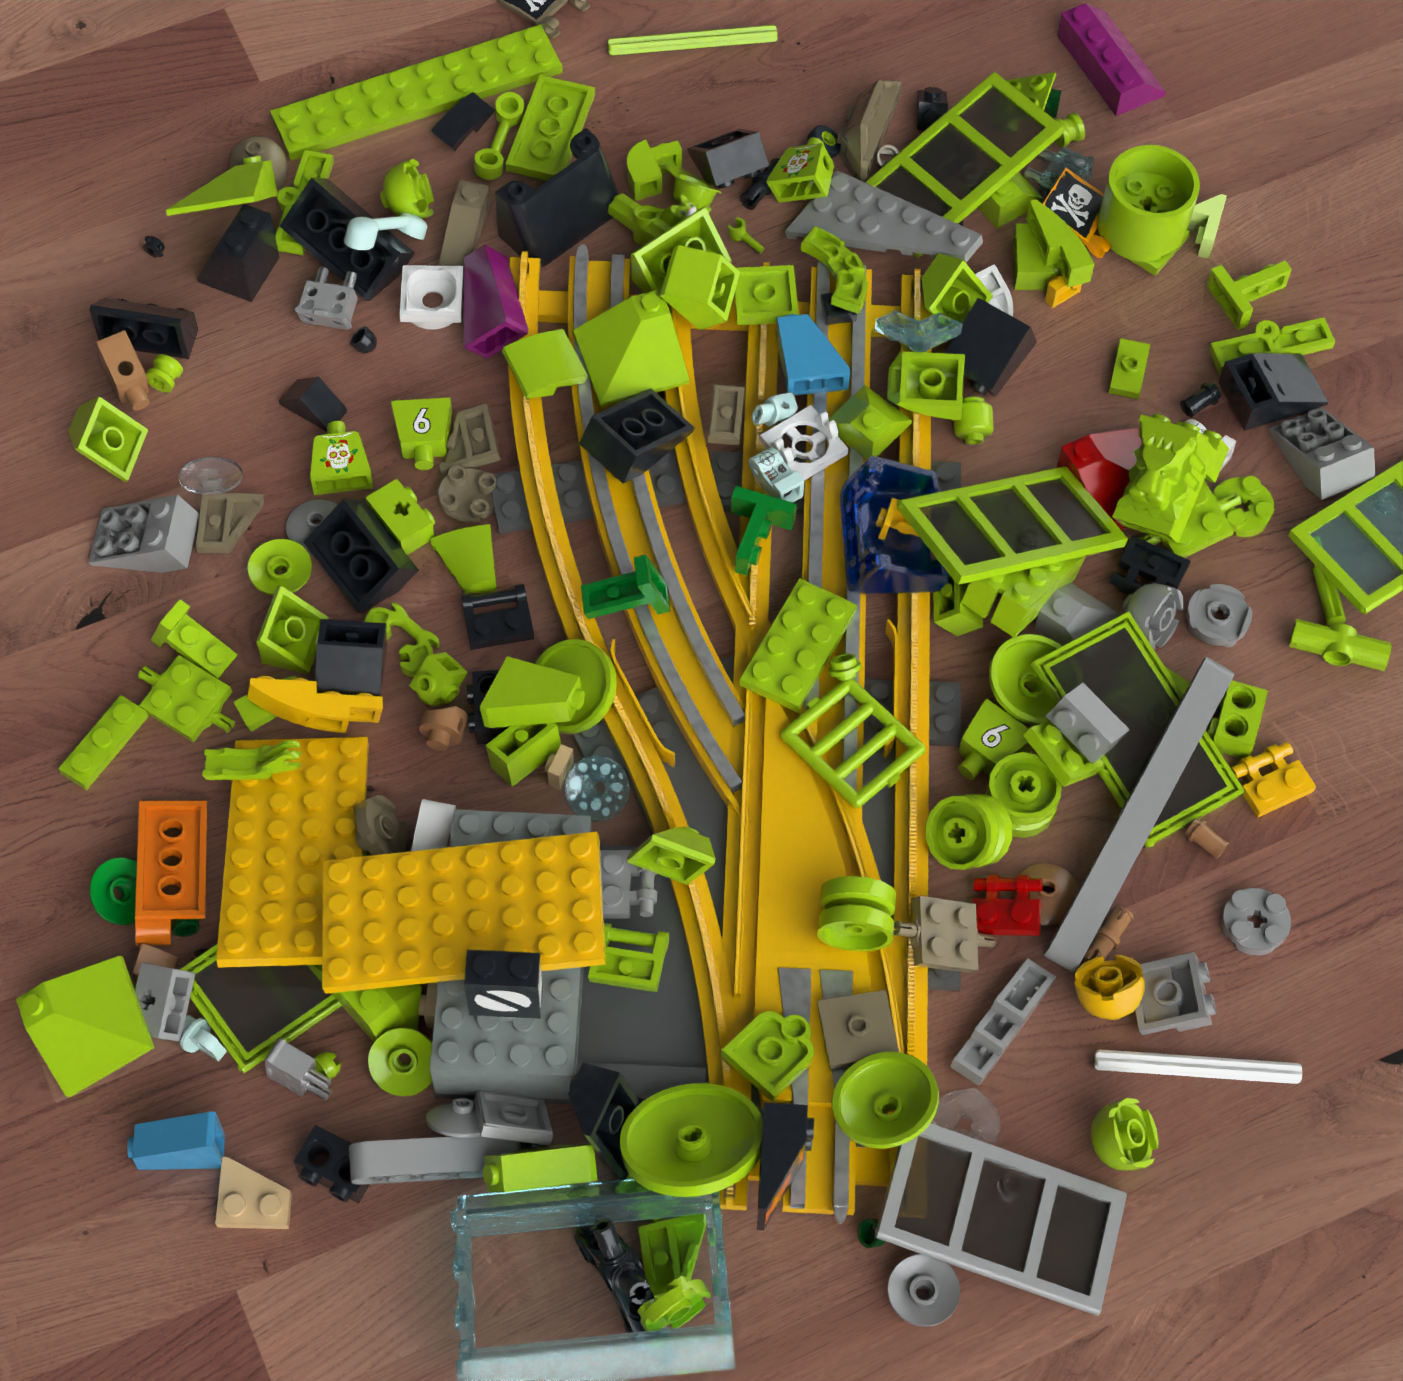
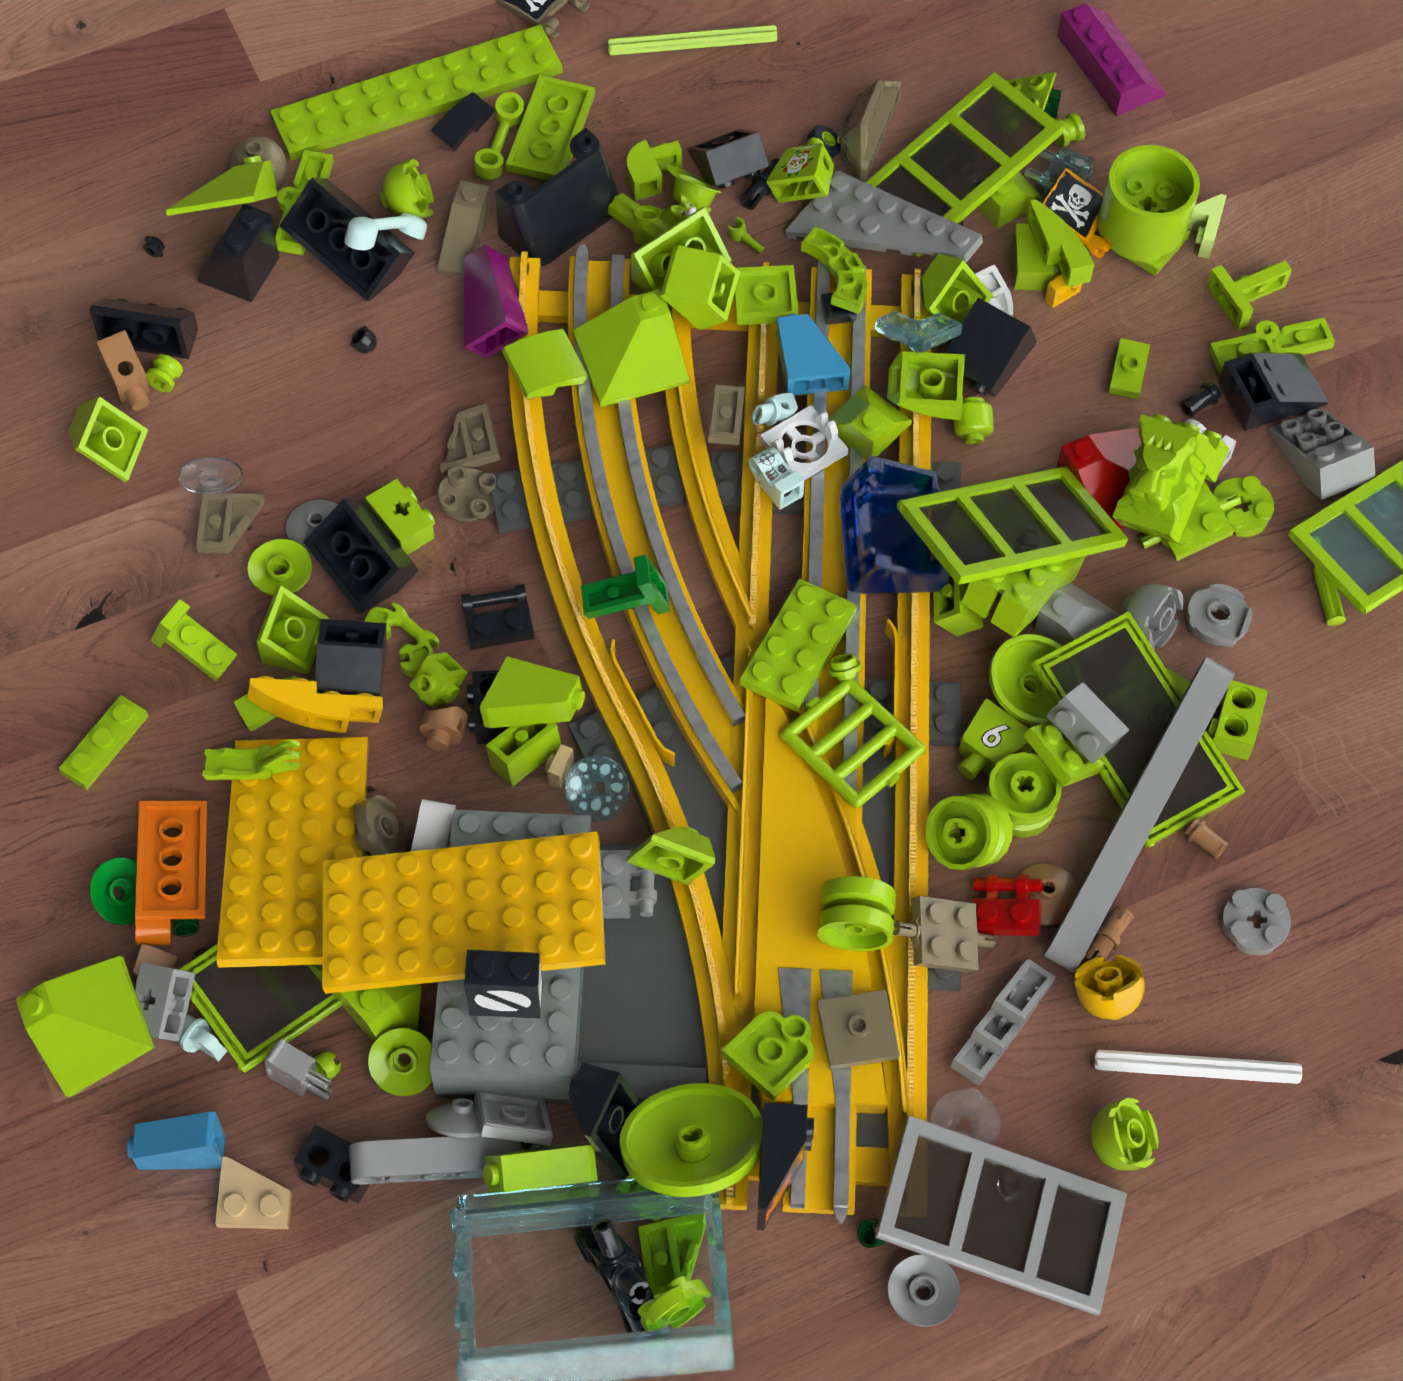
(146, 535): light grey slope -> none
(186, 698): lime plate -> none
(313, 402): black slope -> none
(328, 303): light grey piece -> none
(339, 461): lime torso -> none
(421, 280): white piece -> none
(423, 429): lime torso -> none
(428, 1005): tan plate -> none
(468, 557): lime slope -> none
(596, 678): lime piece -> none
(631, 967): lime plate -> none
(634, 434): black slope -> none
(763, 513): green bracket -> none
(880, 1085): lime dish -> none
(887, 150): dark tan hinge -> none
(893, 518): yellow bracket -> none
(931, 105): black bracket -> none
(1151, 563): black plate -> none
(1175, 995): light grey plate -> none
(1276, 788): yellow plate -> none
(1340, 644): lime piece -> none

